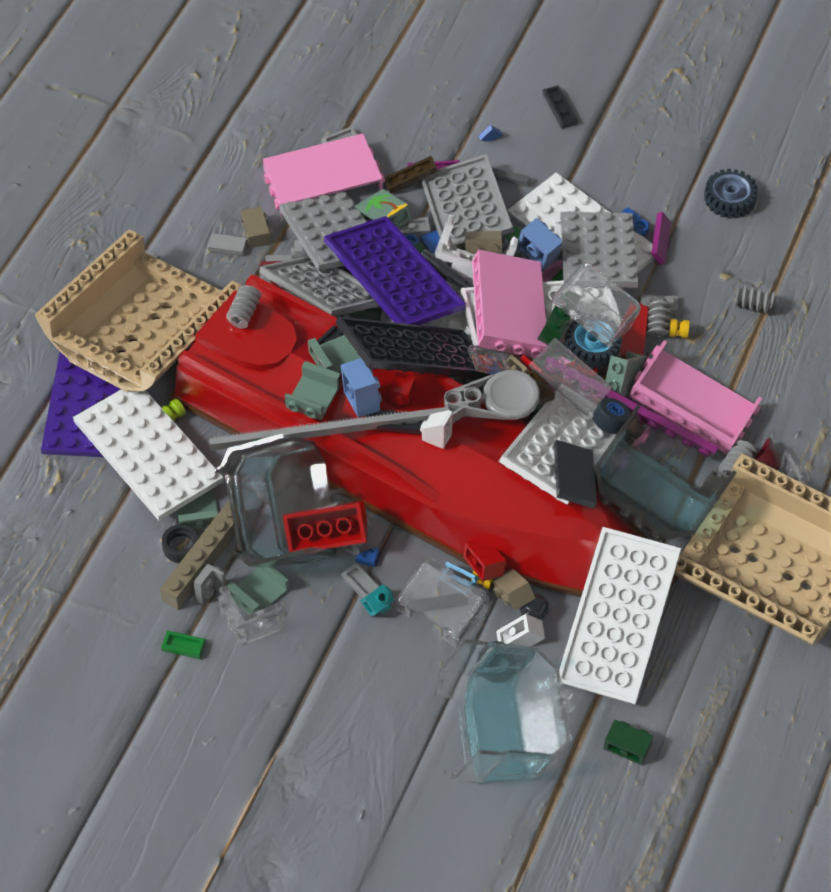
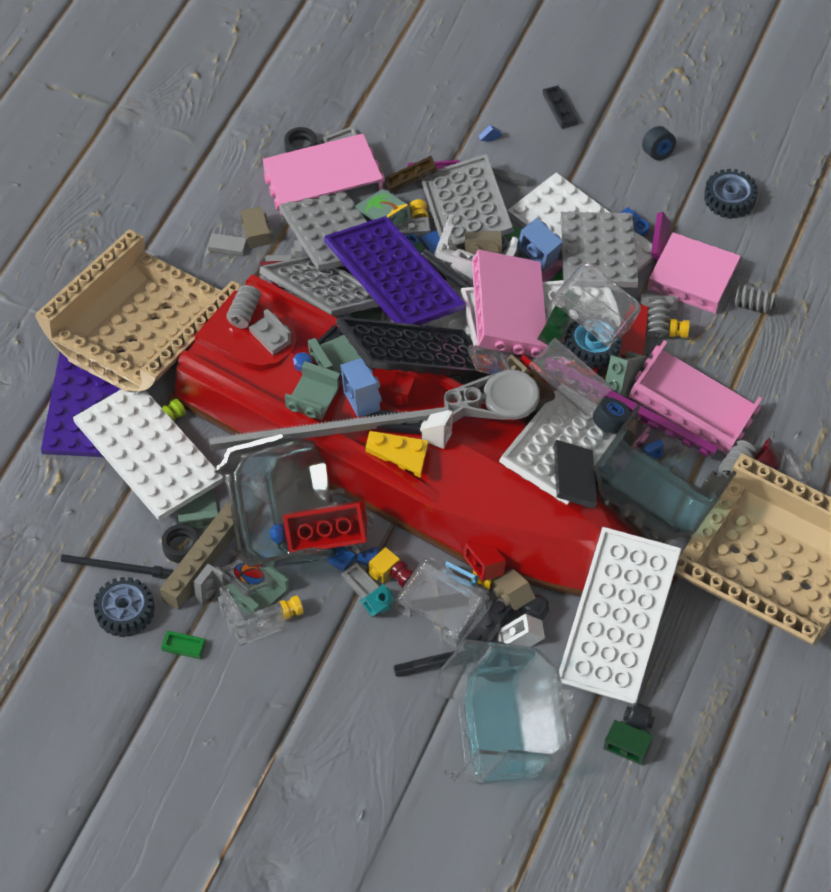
(124, 593): none -> wheel
(156, 571): none -> black bar
(247, 579): none -> tile
(271, 332): none -> light grey bracket
(278, 533): none -> blue tile
(291, 607): none -> yellow wheel
(296, 134): none -> black tyre
(299, 359): none -> blue tile
(342, 559): none -> blue plate
(381, 565): none -> yellow brick
(401, 573): none -> dark red wheel
(403, 451): none -> yellow wing
(418, 209): none -> yellow wheel
(422, 664): none -> black axle
(491, 622): none -> black plate
(639, 716): none -> black head
(654, 449): none -> blue plate
(659, 143): none -> black wheel
(693, 272): none -> bright pink panel

